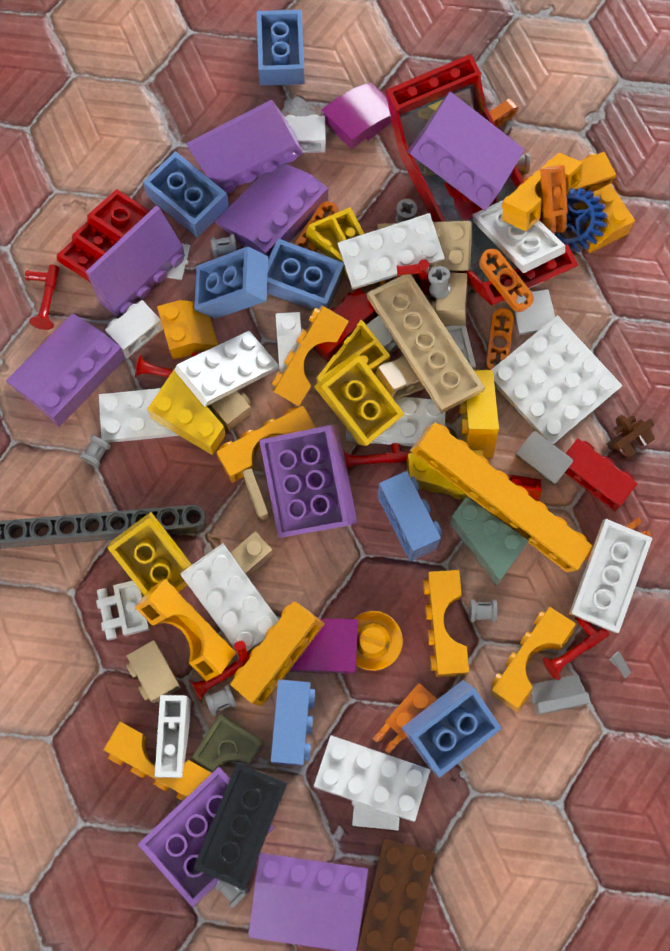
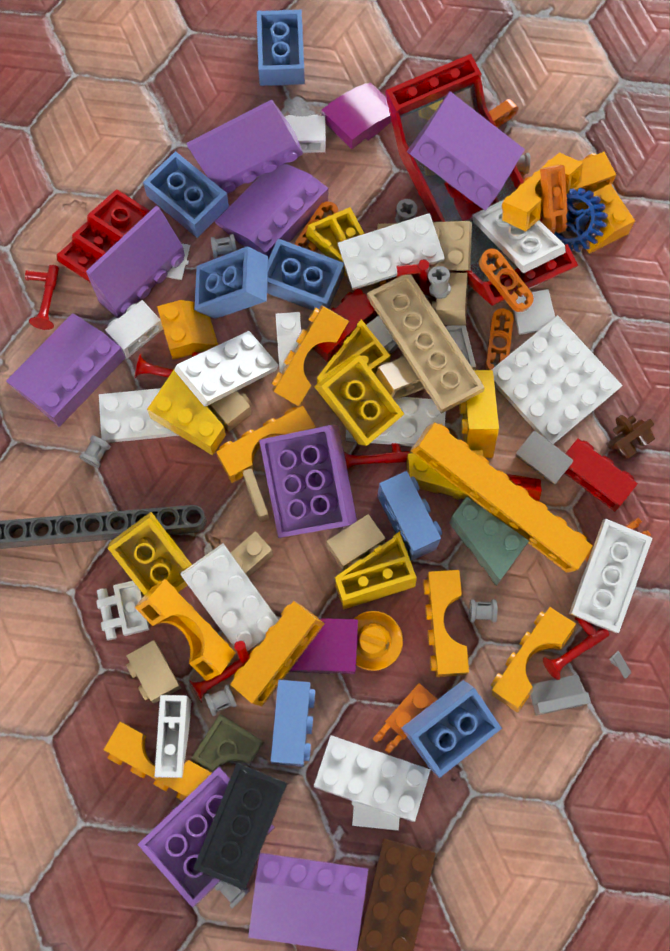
(355, 542): none -> tan brick
(377, 575): none -> yellow wedge

